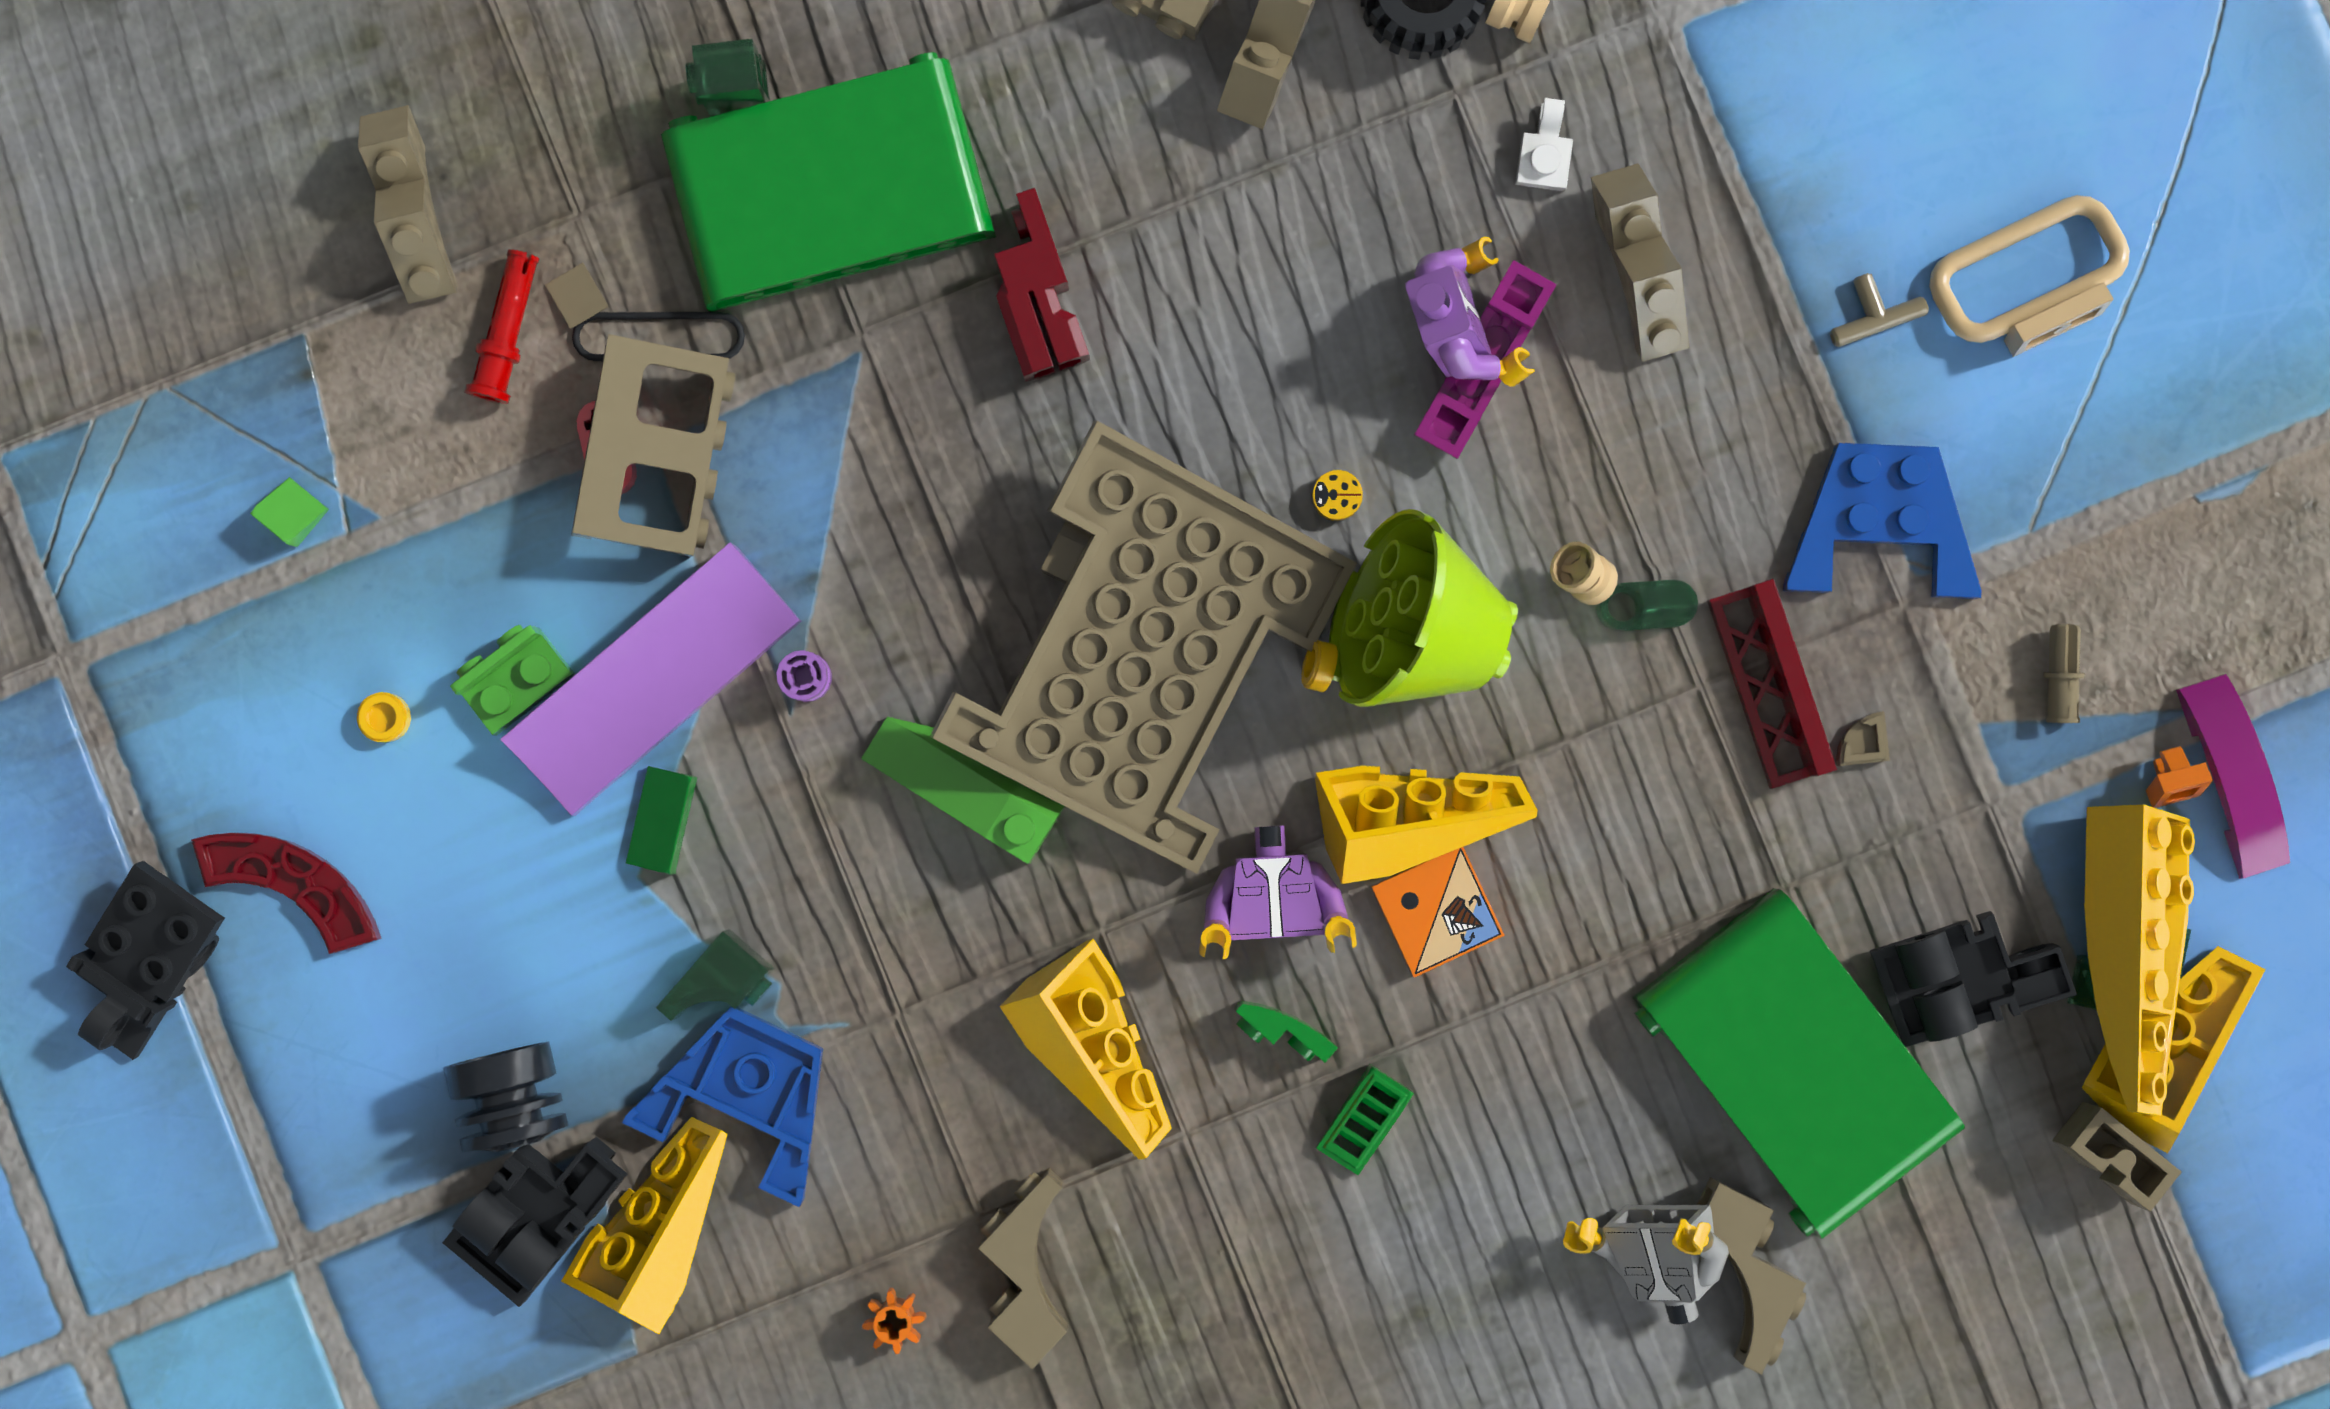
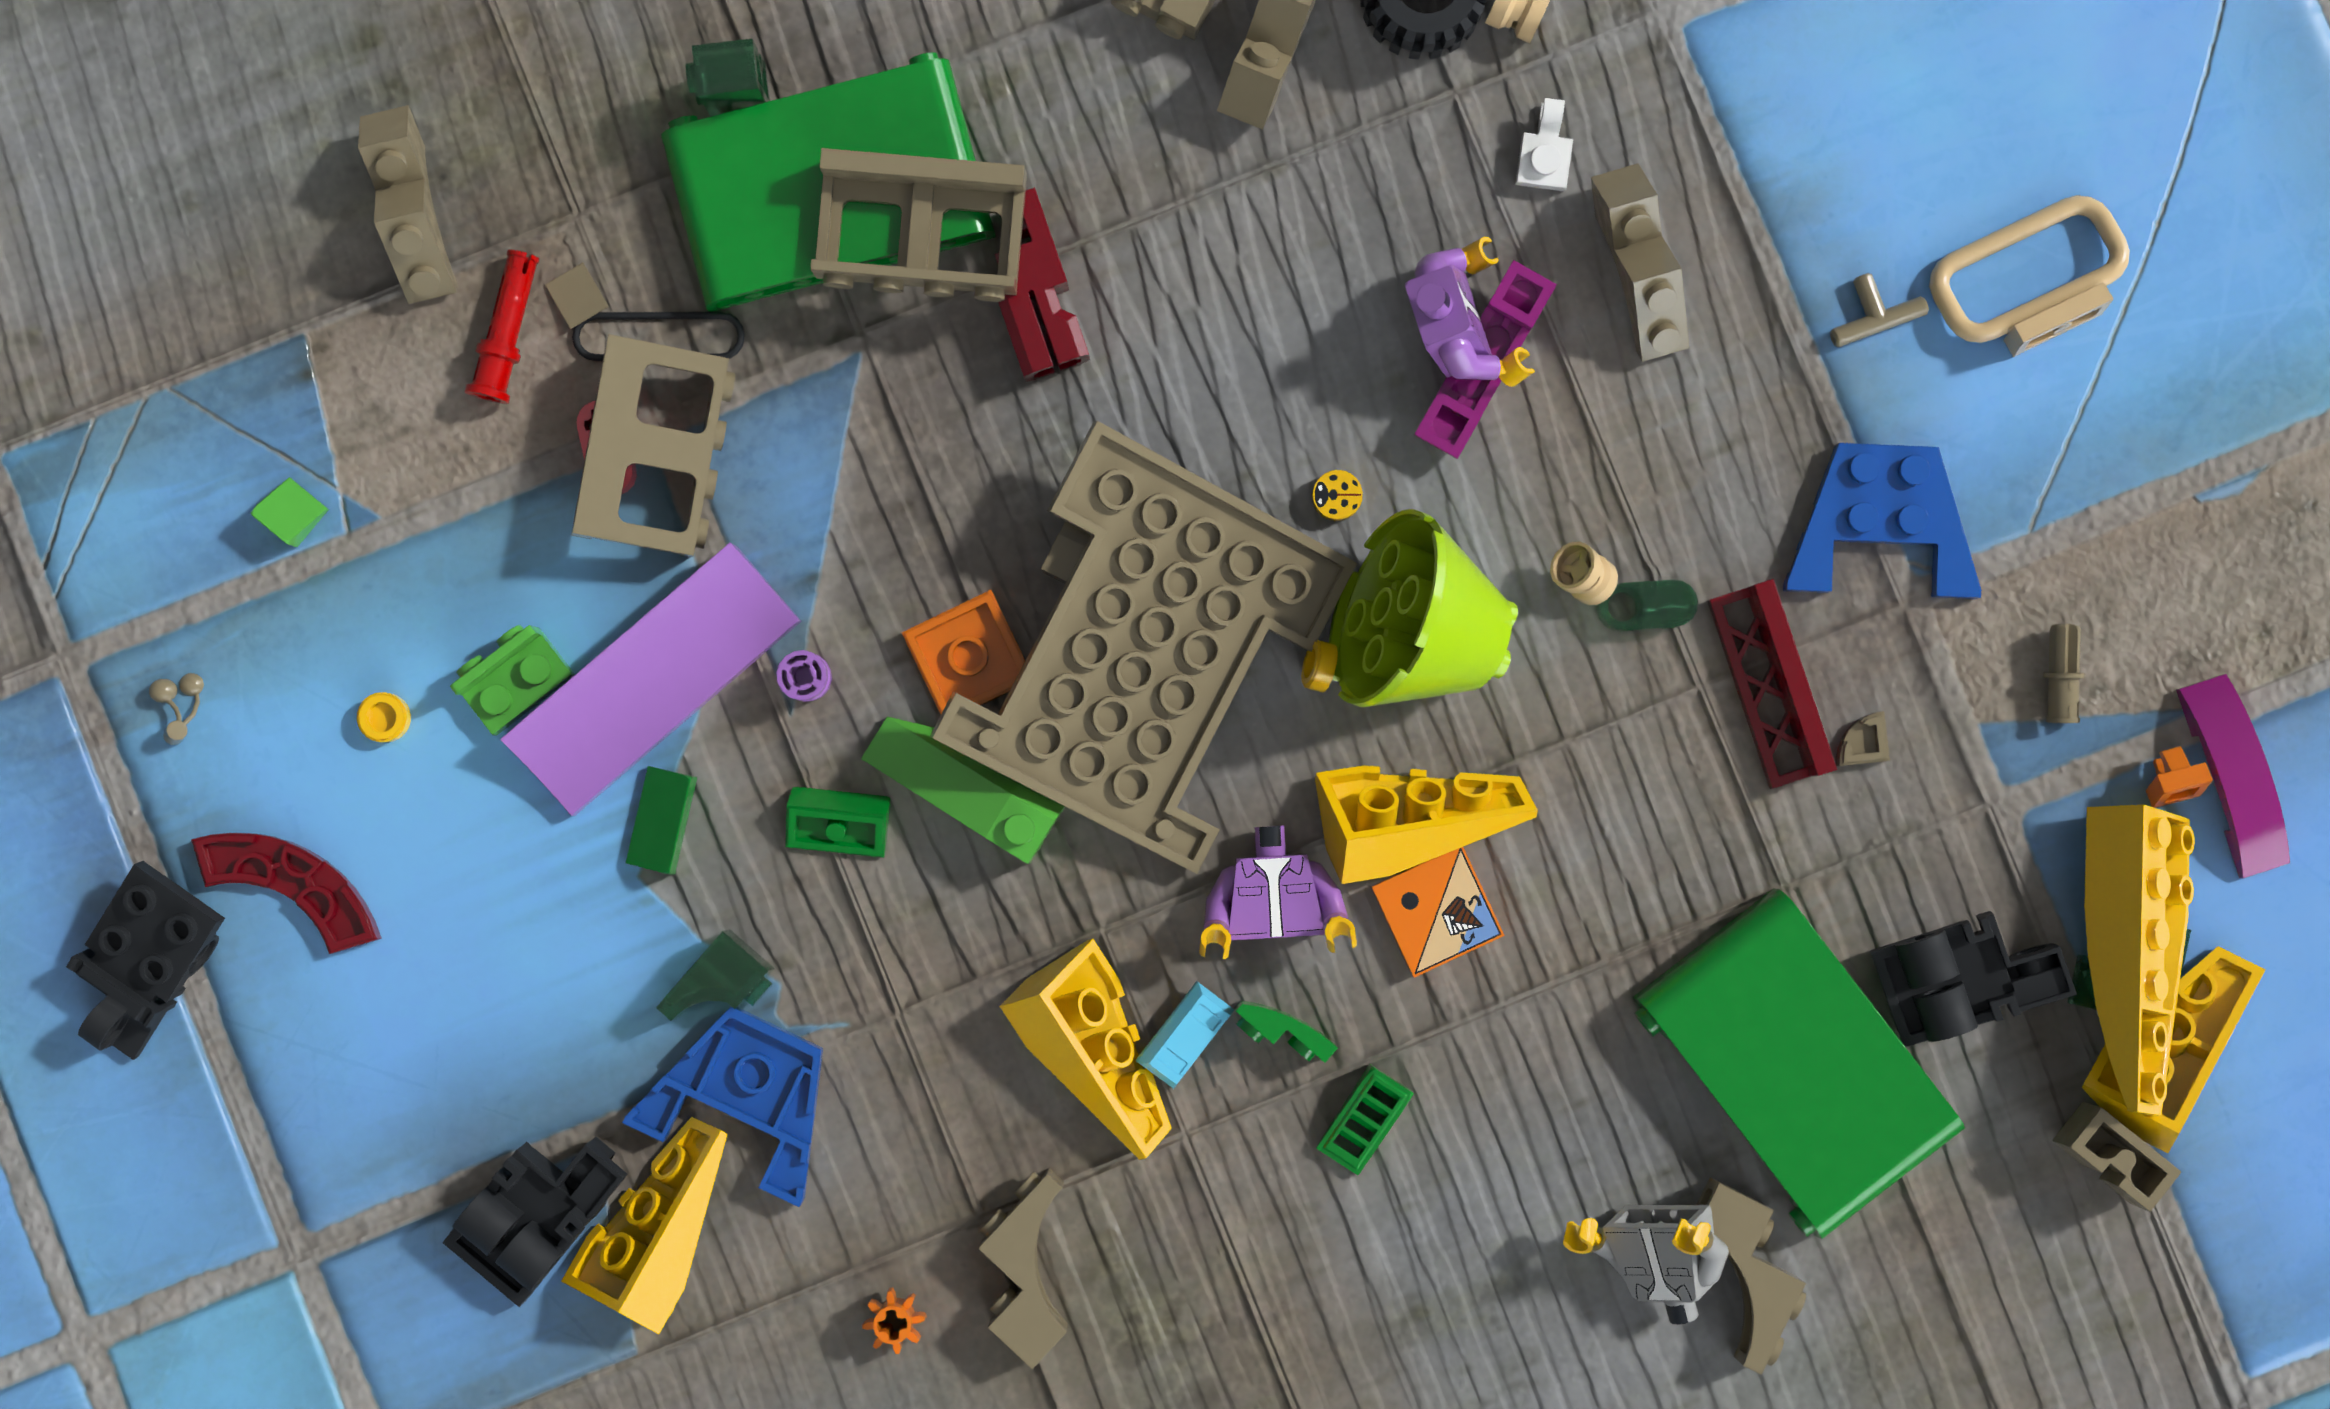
(165, 691): none -> dark tan piece
(505, 1097): black wheel -> none
(837, 821): none -> green slope
(924, 192): none -> dark tan window
(966, 652): none -> orange tile
(1185, 1035): none -> medium azure tile

